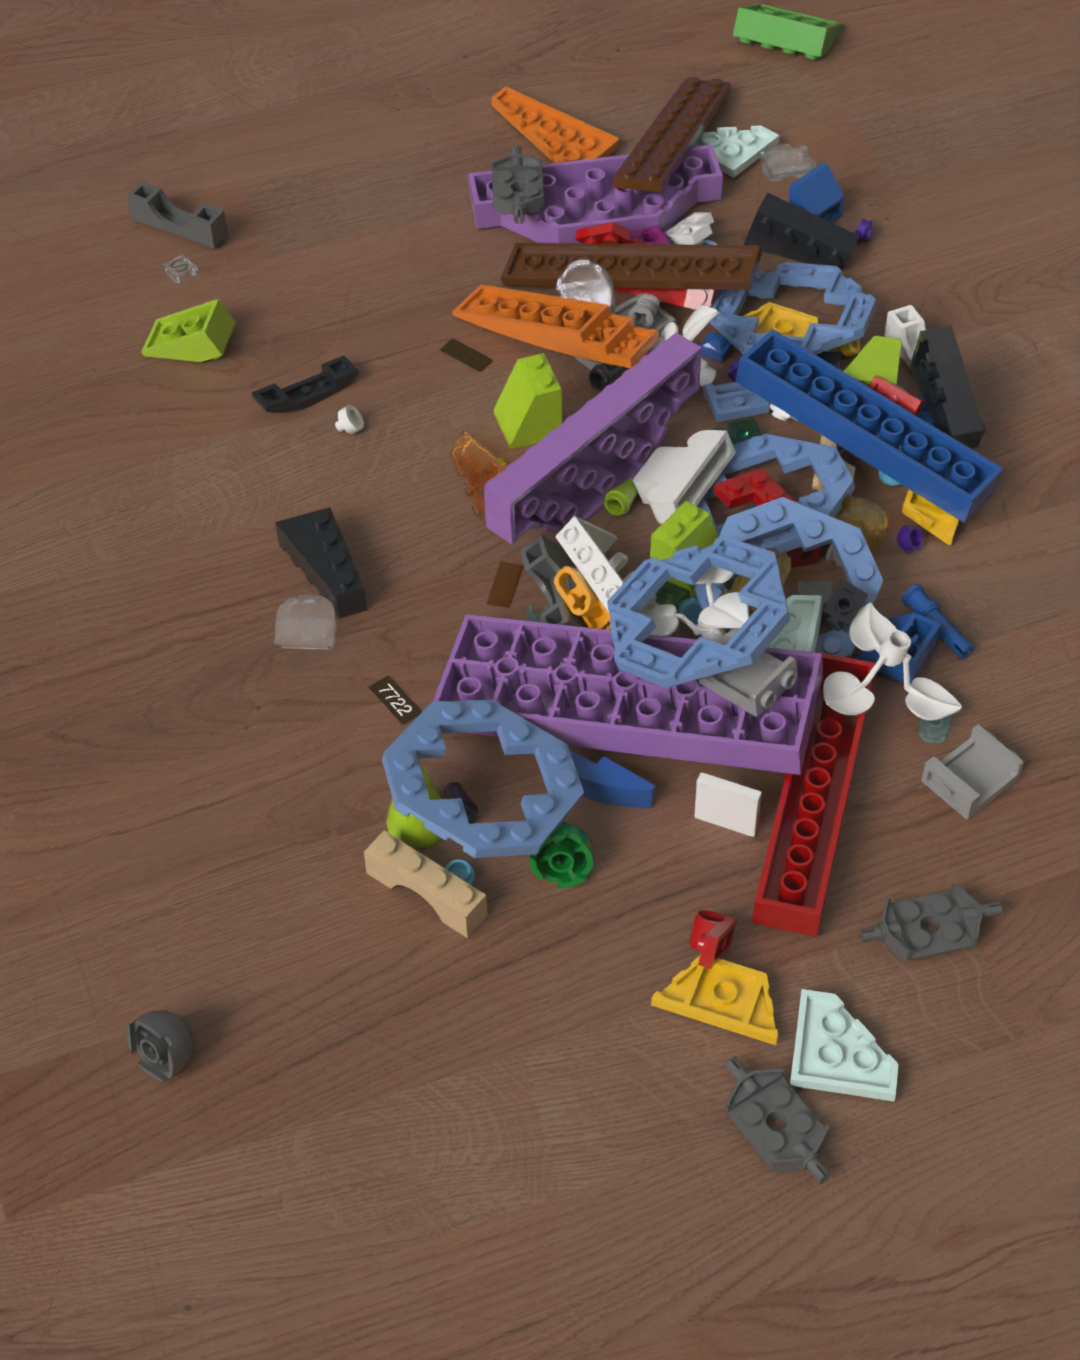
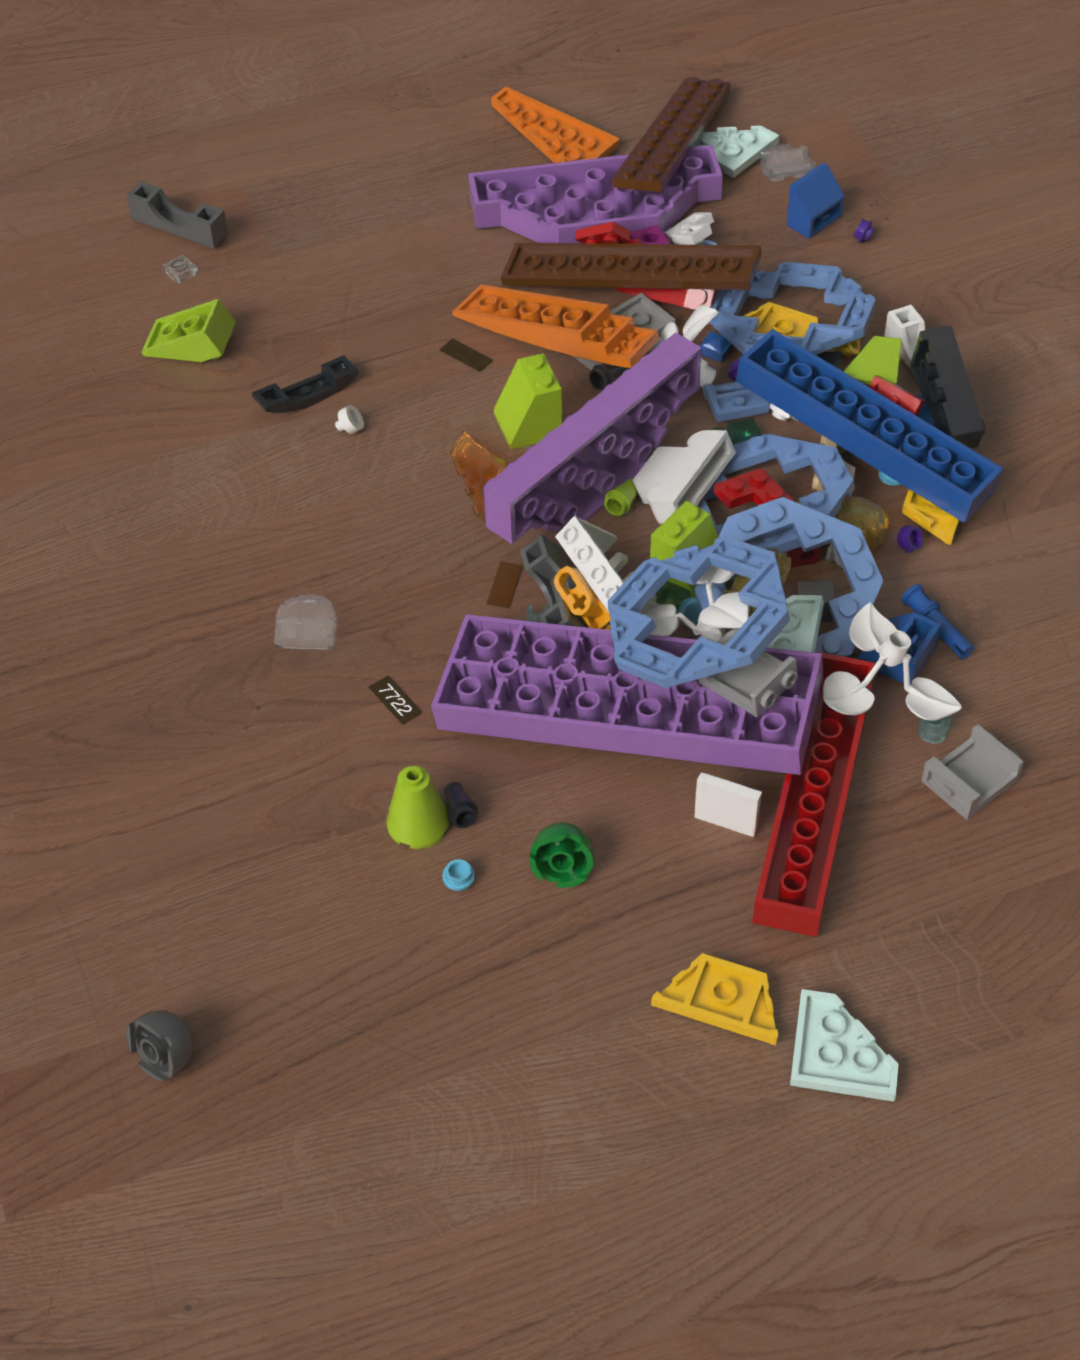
(322, 555): black wedge -> none
(447, 816): medium blue plate -> none
(452, 898): tan arch -> none
(513, 174): dark grey plate -> none
(587, 282): clear slope -> none
(613, 783): blue slope -> none
(645, 310): light grey bush -> none
(712, 936): red plate -> none
(766, 1096): dark grey plate -> none
(786, 30): bright green slope -> none
(799, 235): black wedge -> none
(848, 595): black brick -> none
(952, 912): dark grey plate -> none

